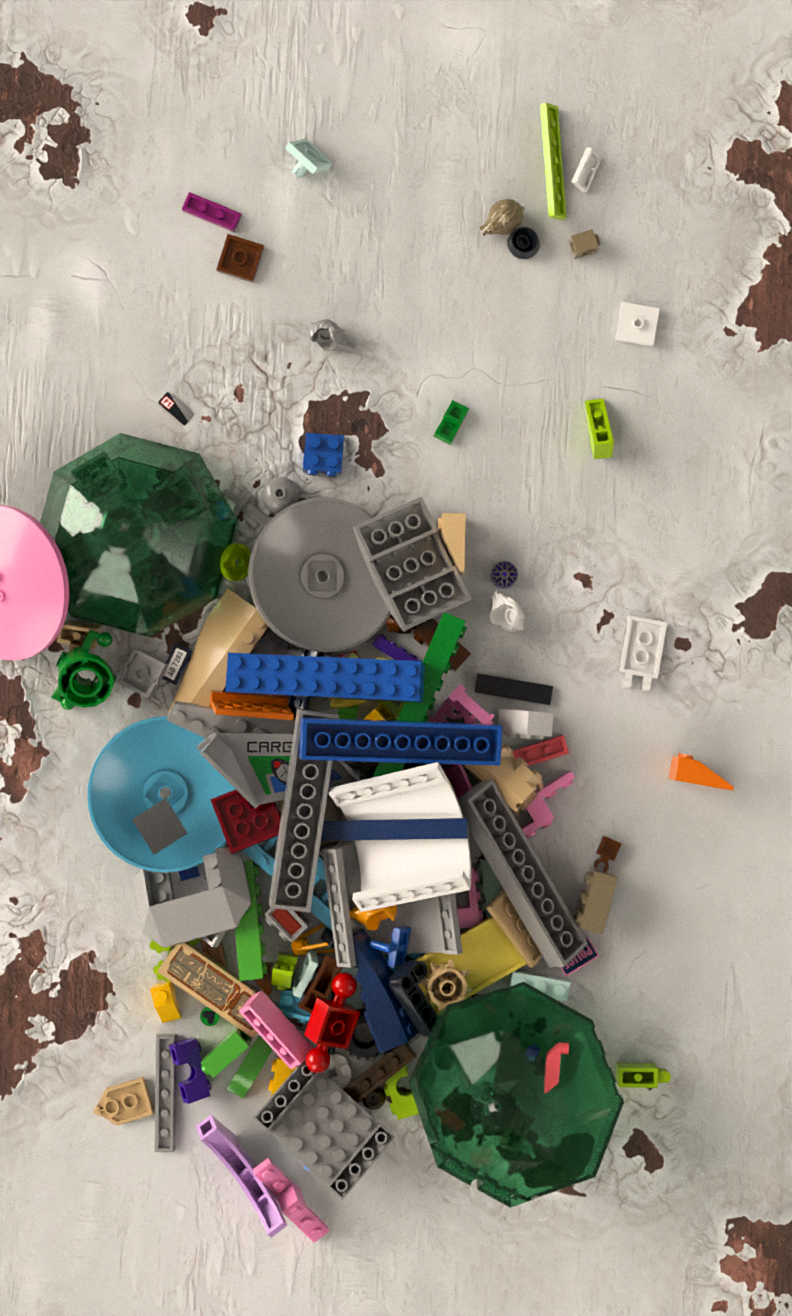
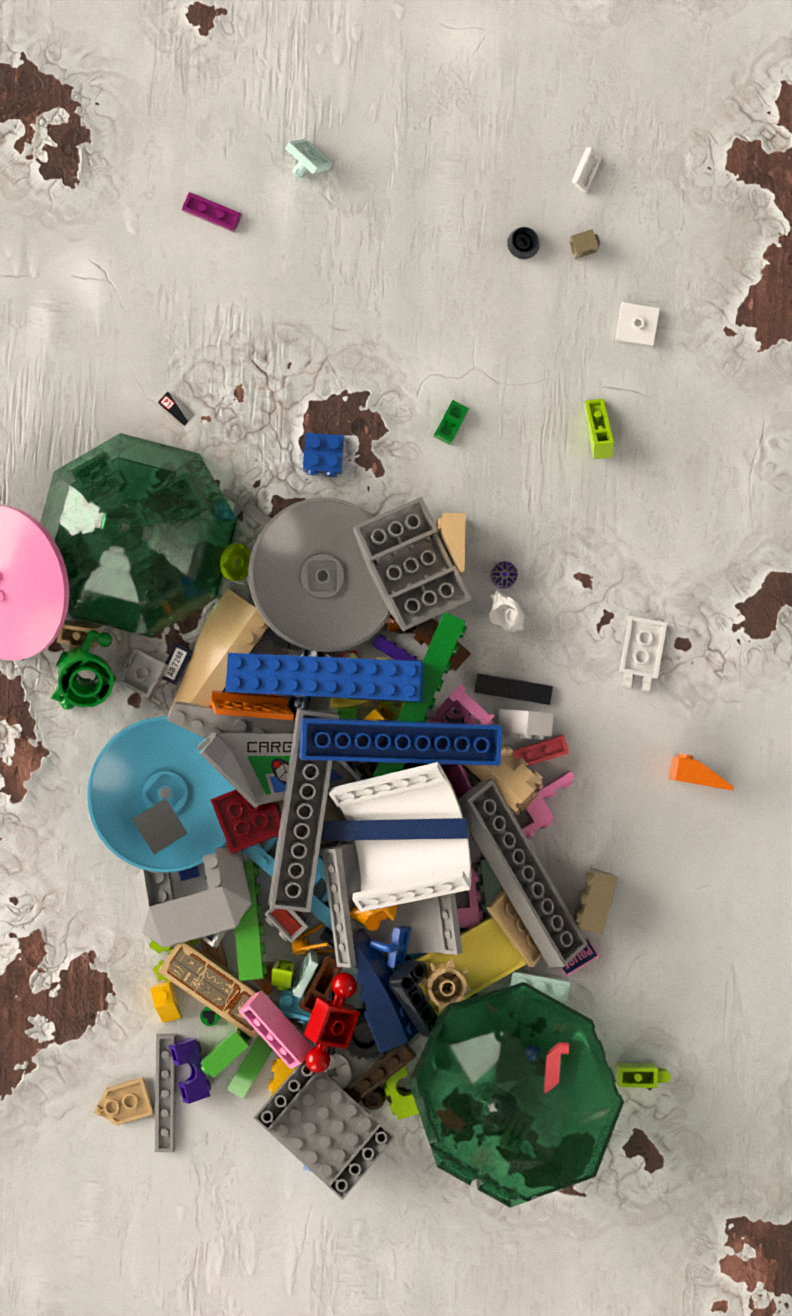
(240, 258): reddish brown tile -> none
(240, 1164): lavender arch -> none
(271, 490): light grey cylinder -> none
(287, 958): lime tile -> none
(291, 1200): bright pink bracket -> none
(329, 336): light grey hair -> none
(503, 217): dark tan hair -> none
(553, 161): lime plate -> none
(607, 850): reddish brown plate -> none

